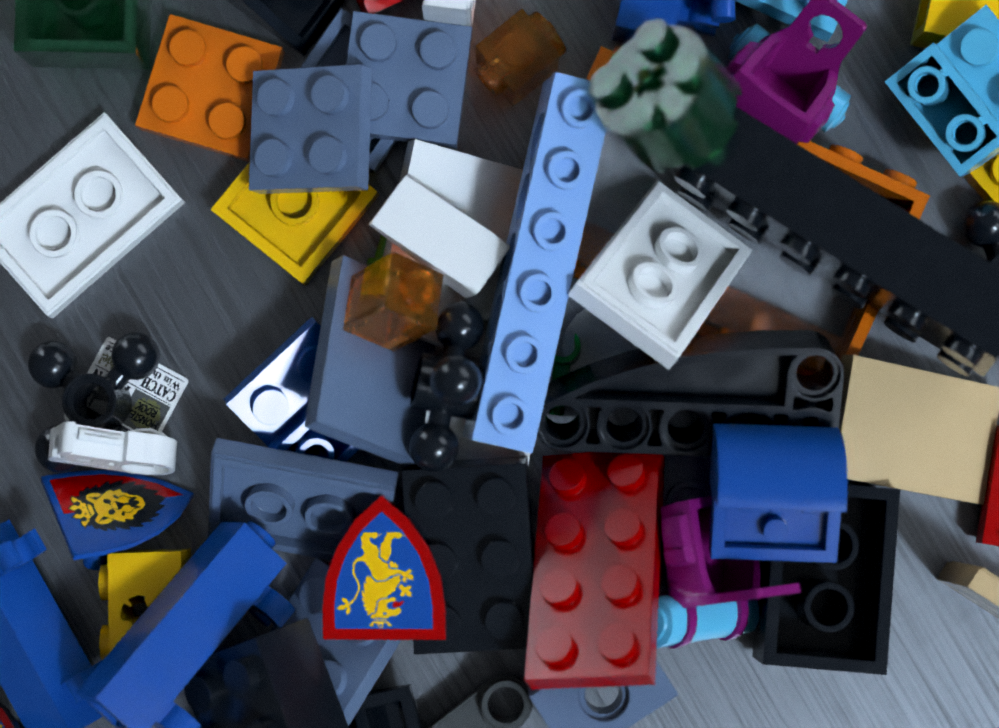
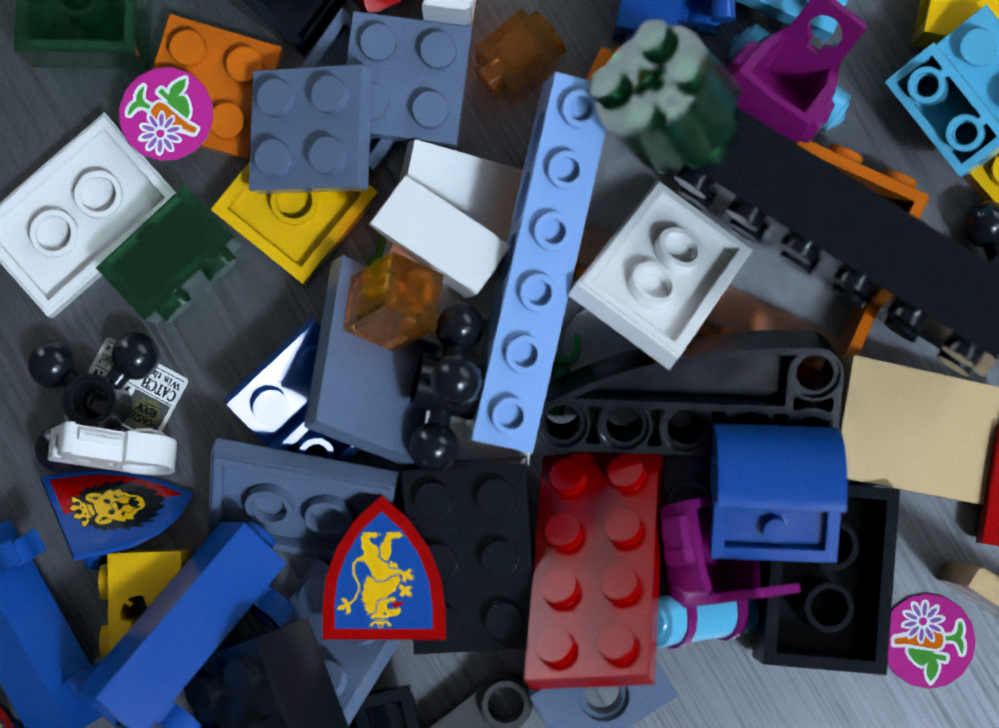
(166, 114): none -> sticker
(170, 258): none -> clear green brick
(930, 641): none -> sticker

